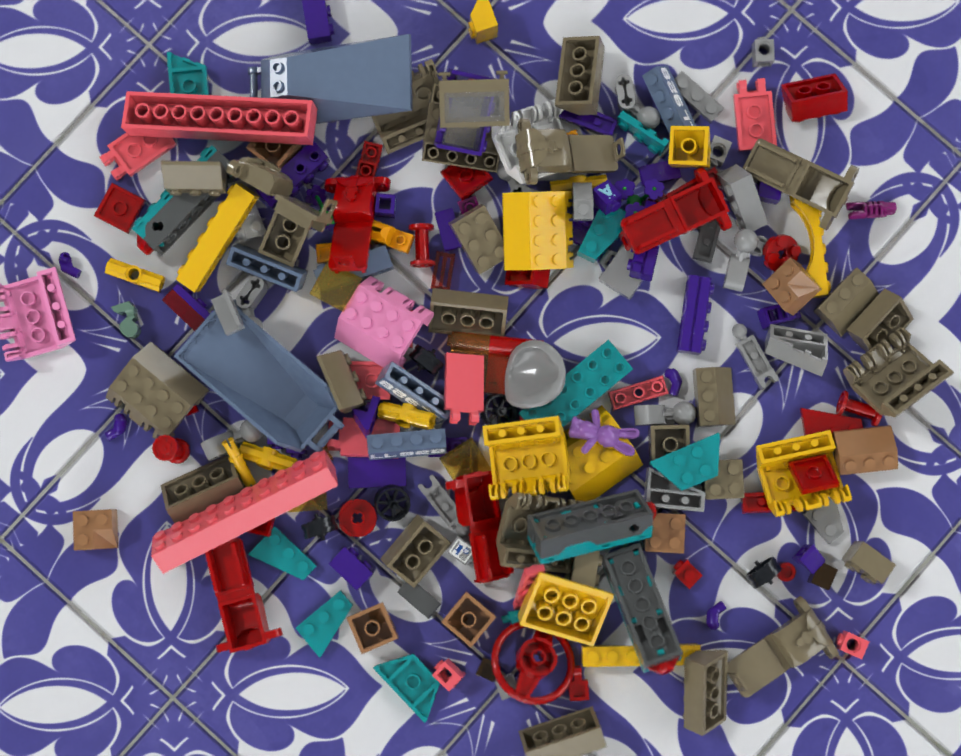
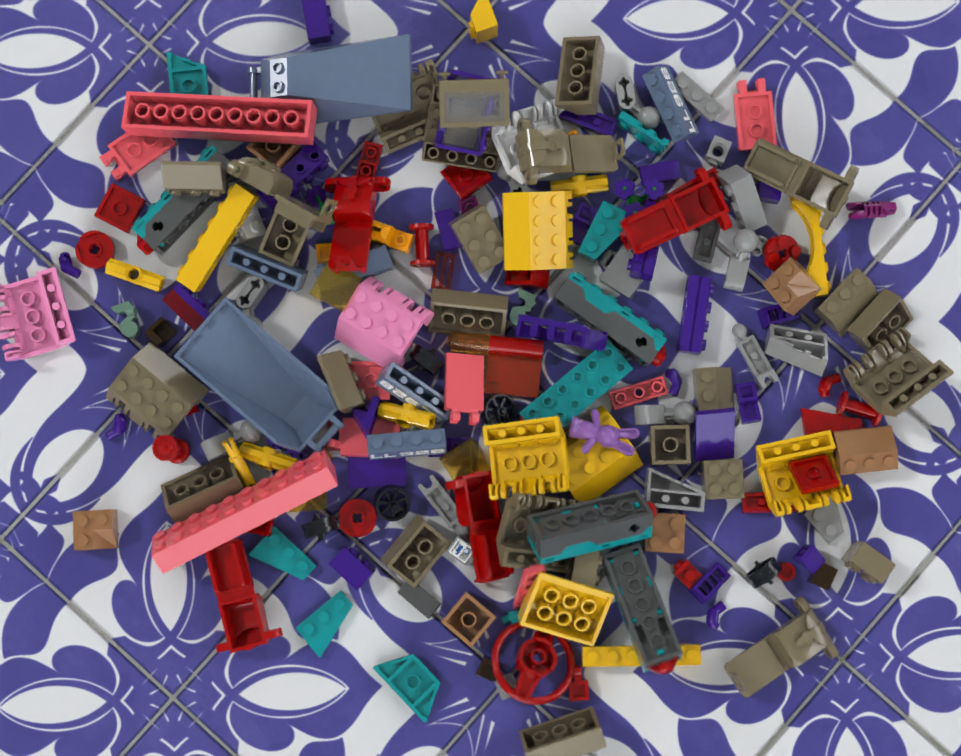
(86, 244): none -> red plate
(160, 332): none -> dark brown panel
(227, 313): light grey panel -> none
(372, 627): medium nougat slope -> none
(385, 205): dark purple brick -> none
(446, 680): coral brick -> none
(529, 300): none -> sand green leg
(534, 375): light grey piece -> none
(561, 332): none -> dark purple window
(582, 201): light grey slope -> none
(604, 314): none -> dark grey piece
(607, 197): dark purple brick -> none
(689, 147): yellow slope -> none
(691, 463): teal wing -> none
(698, 594): none -> dark purple slope
(705, 690): dark tan slope -> none
(714, 434): none -> dark purple tile
(748, 402): none -> dark purple slope
(759, 59): light grey brick -> none
(814, 97): red slope -> none
(826, 383): none -> red arm
(859, 648): coral brick -> none

